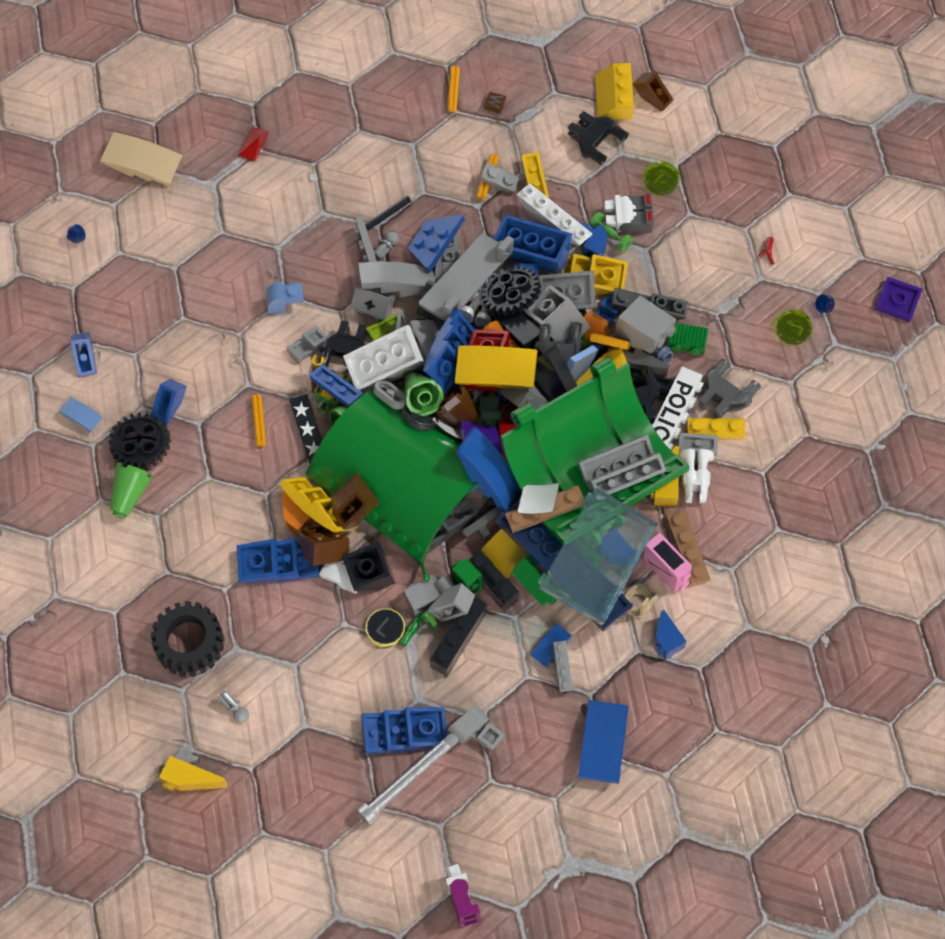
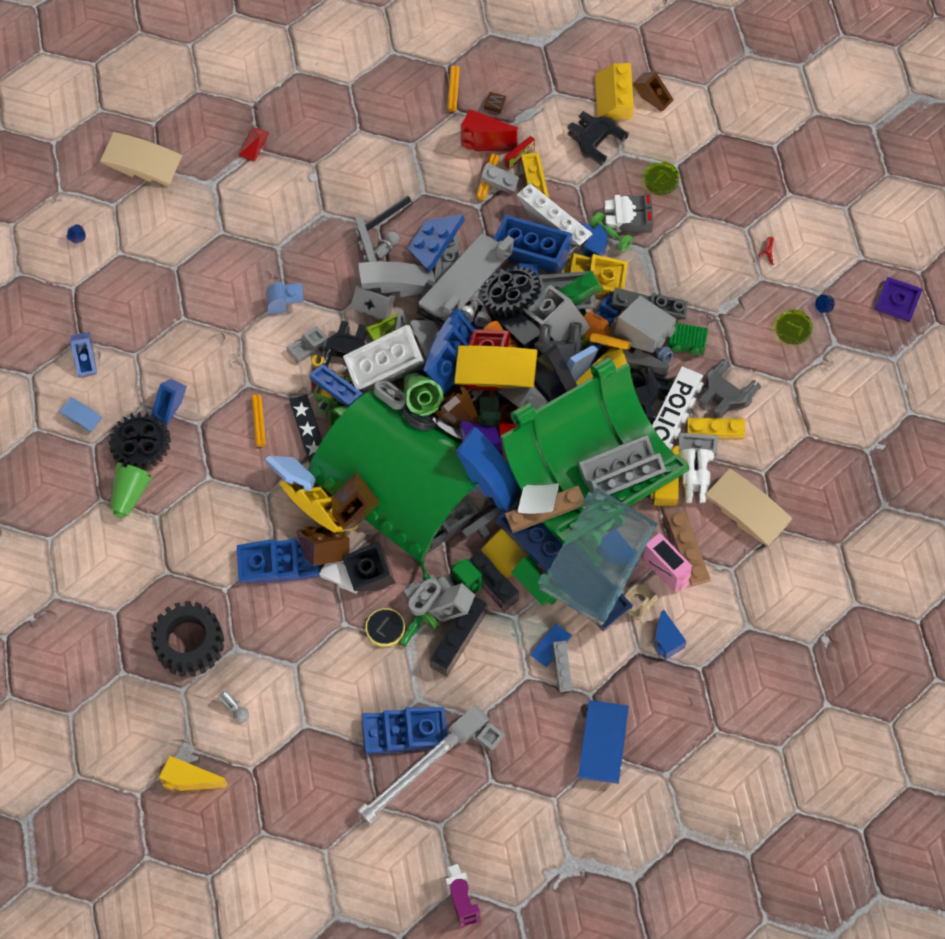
(291, 471): none -> light blue tile
(294, 516): orange slope -> none
(424, 598): none -> light grey plate
(487, 133): none -> red slope
(514, 155): none -> red tile
(582, 288): none -> green brick
(748, 507): none -> tan slope

